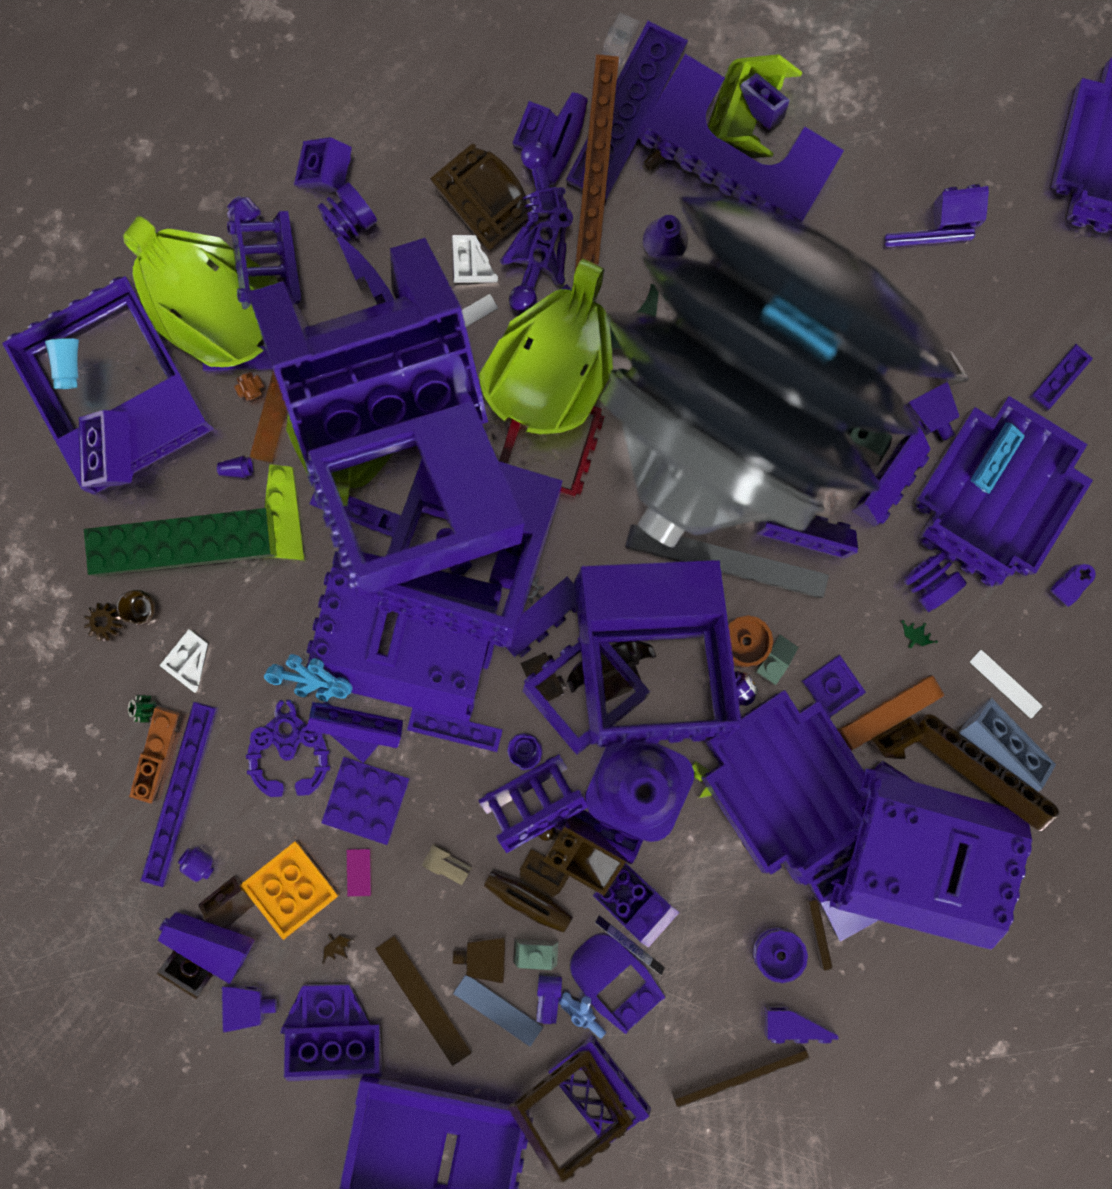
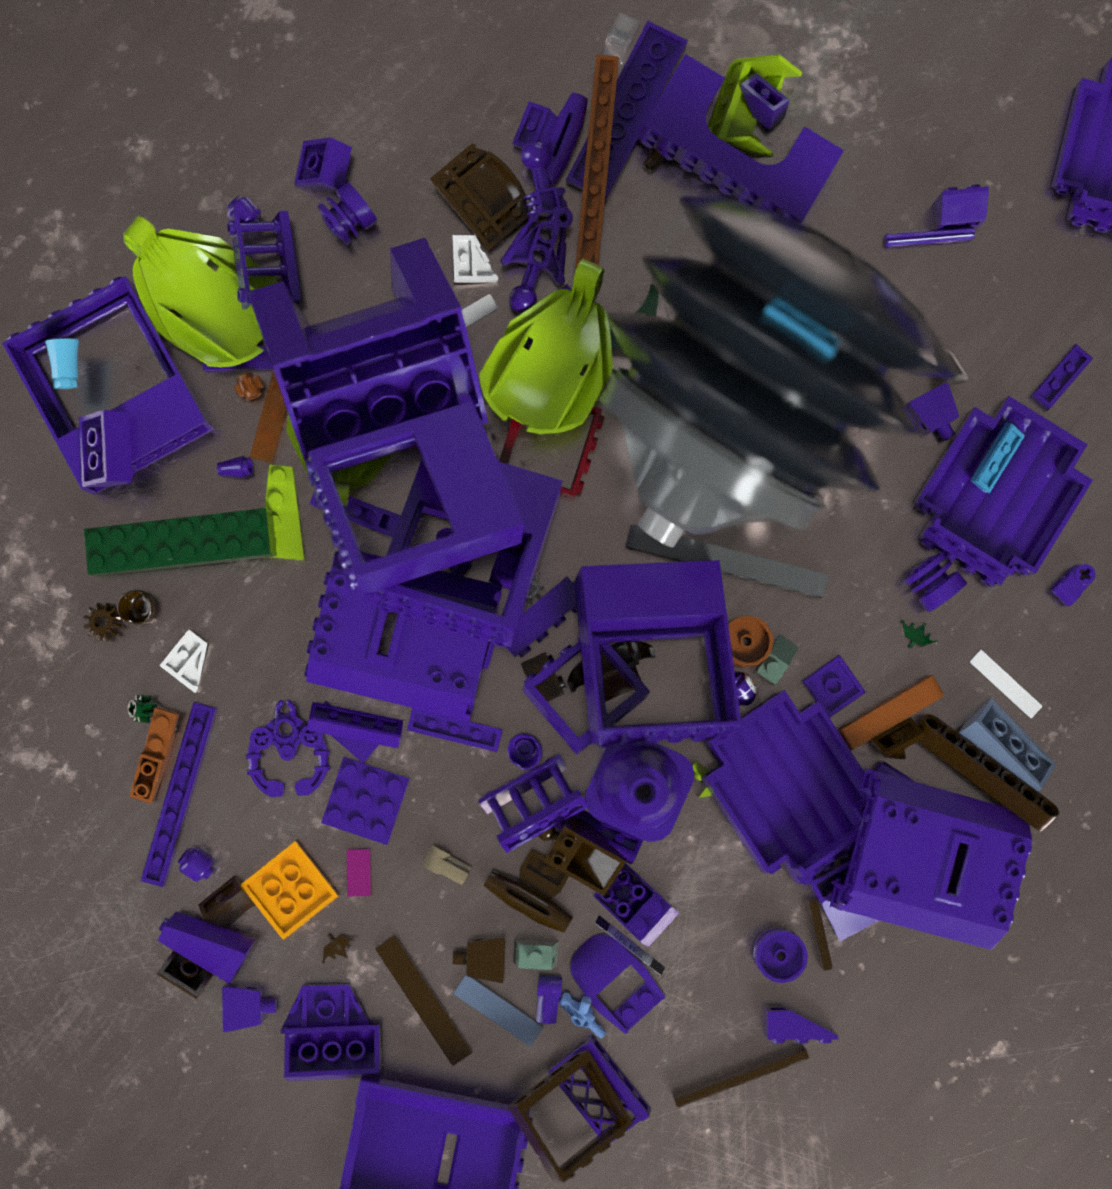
(308, 681): dark azure plant -> none
(364, 273): dark purple slope -> none
(665, 237): dark purple cone -> none
(818, 536): dark purple slope -> none
(874, 445): sand green torso -> none
(893, 477): dark purple slope -> none

